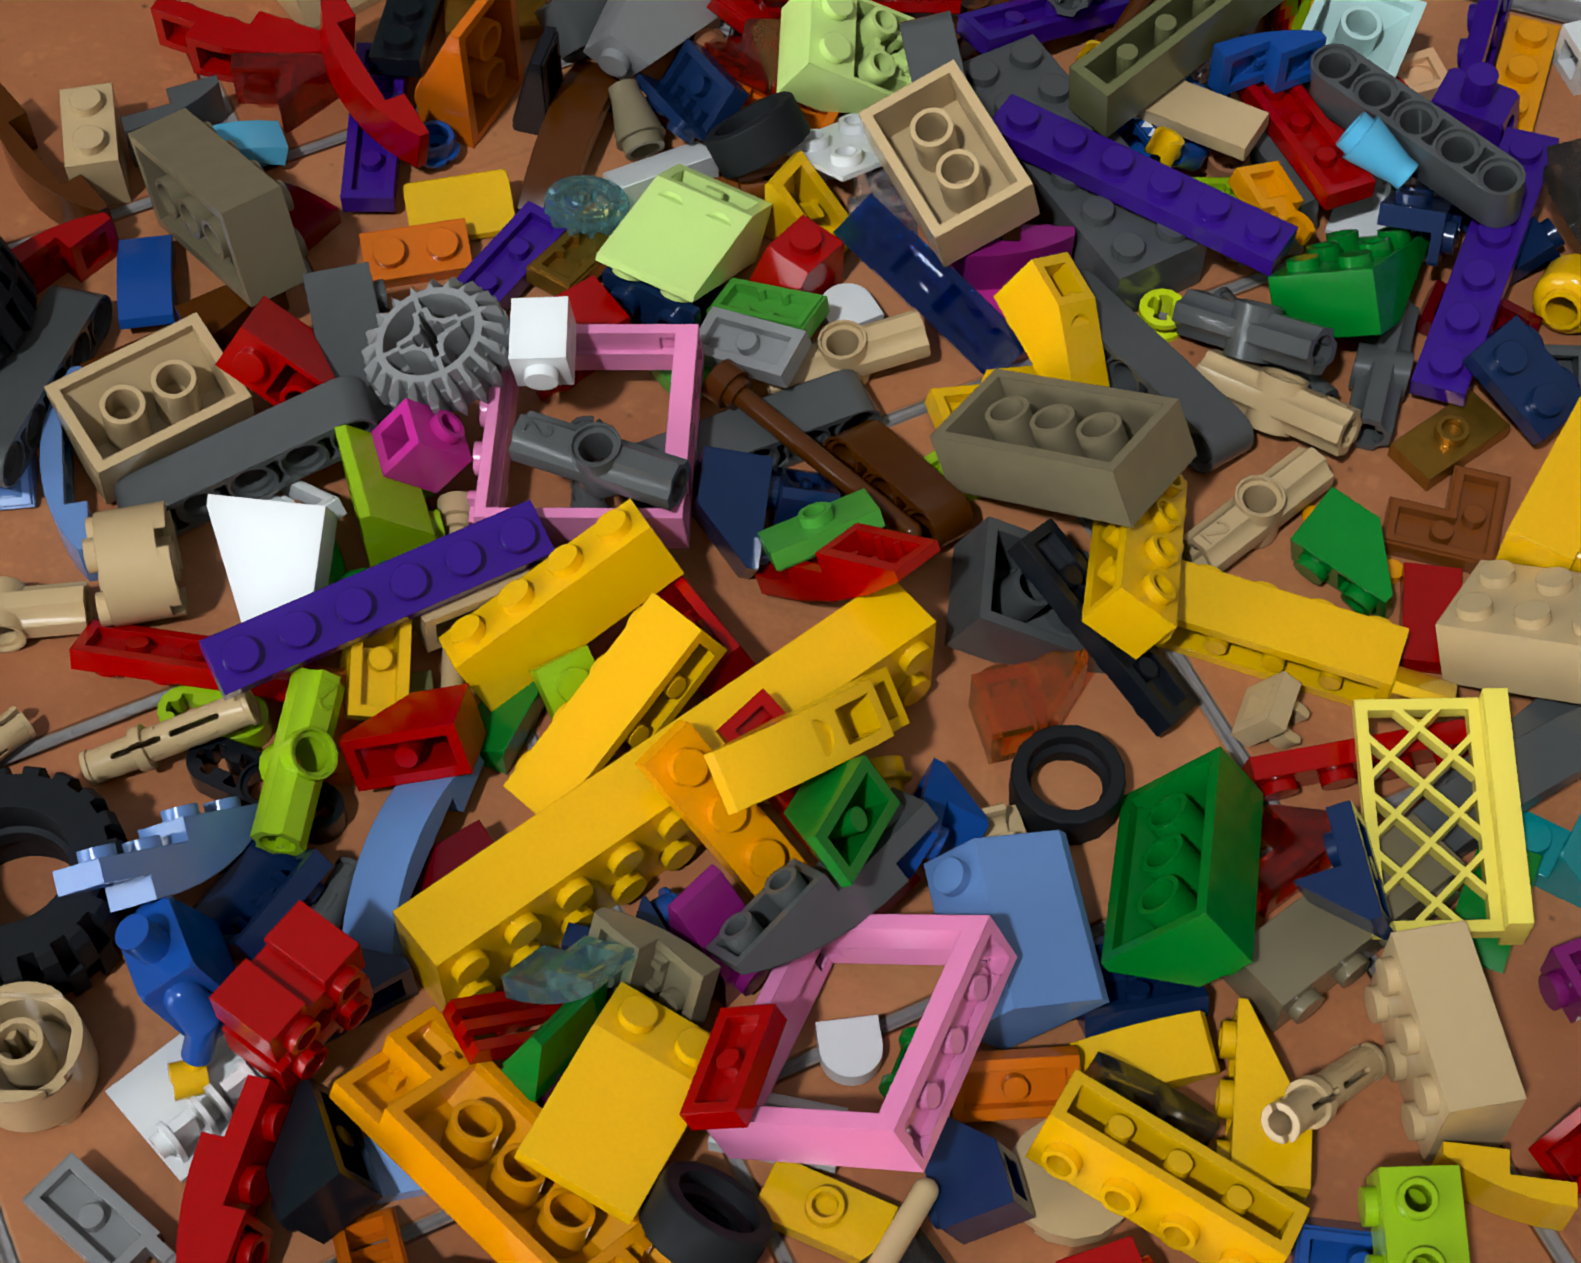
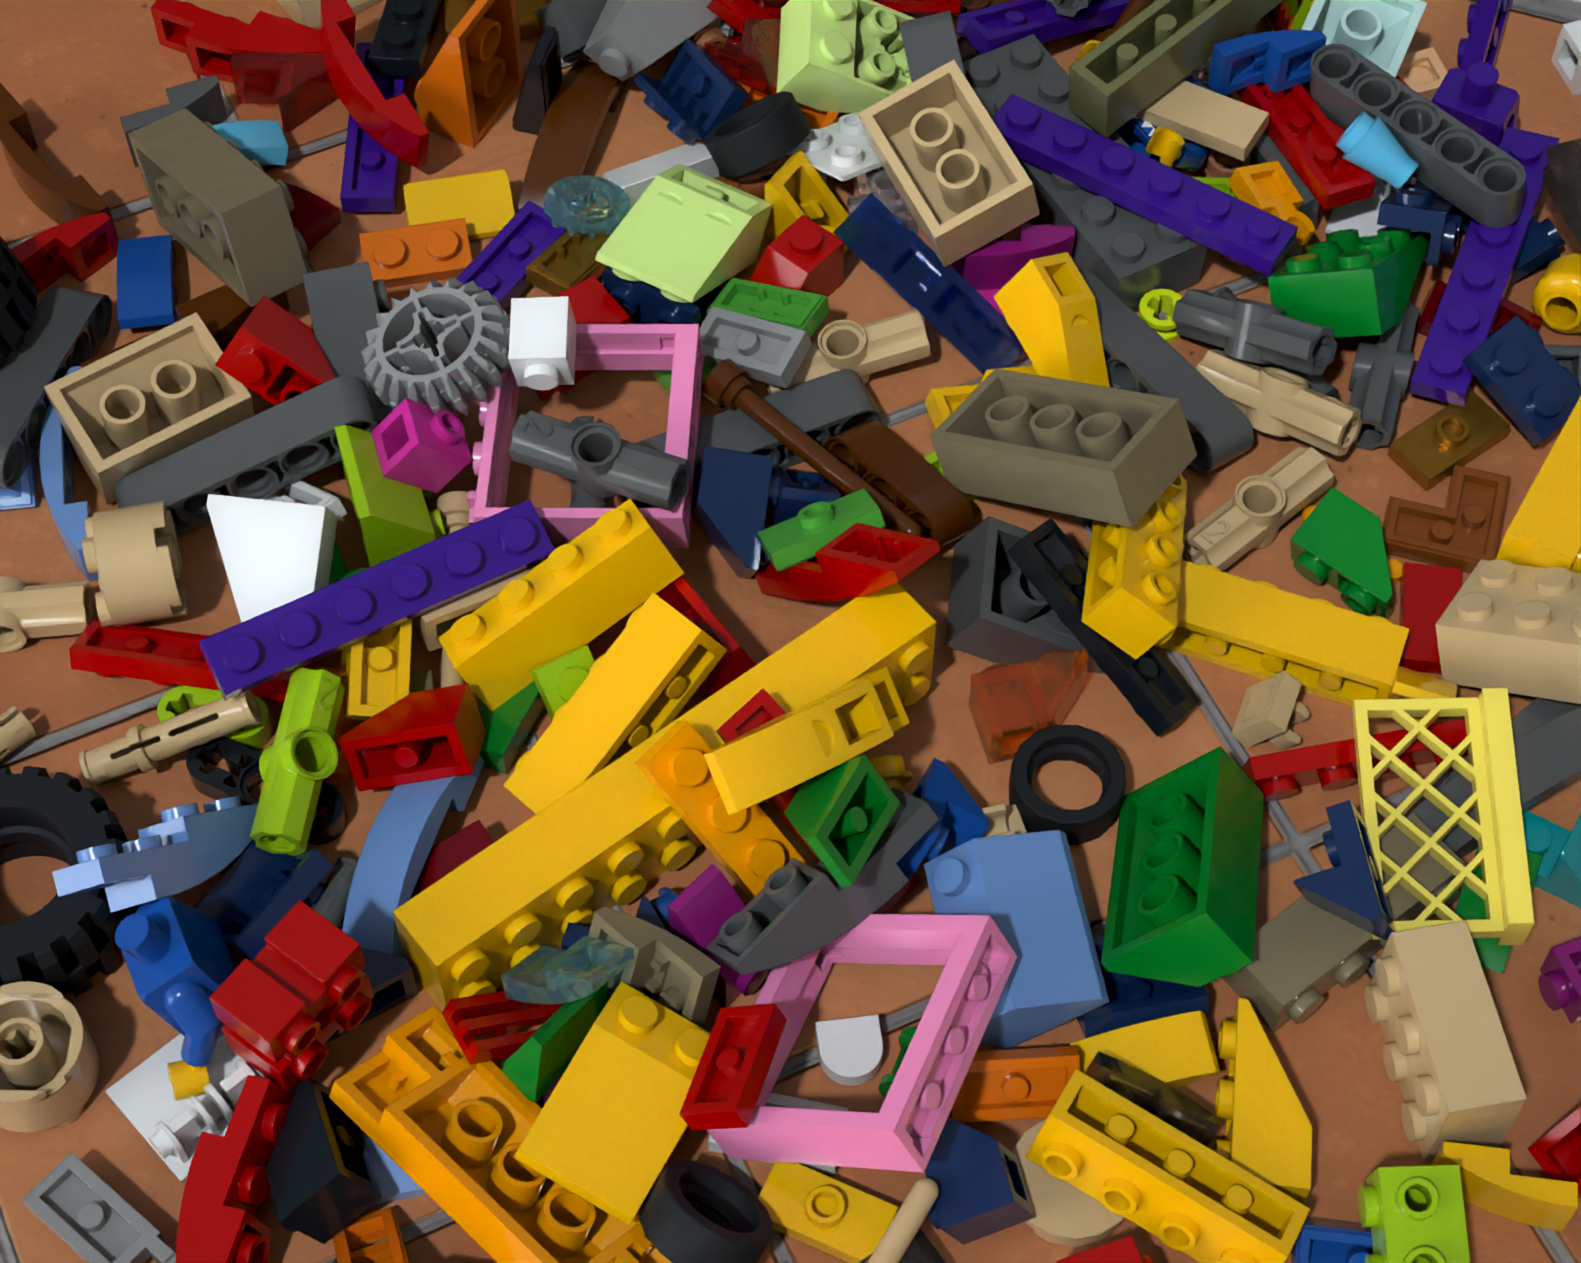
(95, 140): tan brick -> none
(442, 144): blue plate -> none
(635, 123): dark tan cone -> none
(851, 303): white tile -> none
(1296, 852): clear red slope -> none
(1315, 1098): tan pin -> none
(1526, 62): light orange plate -> none

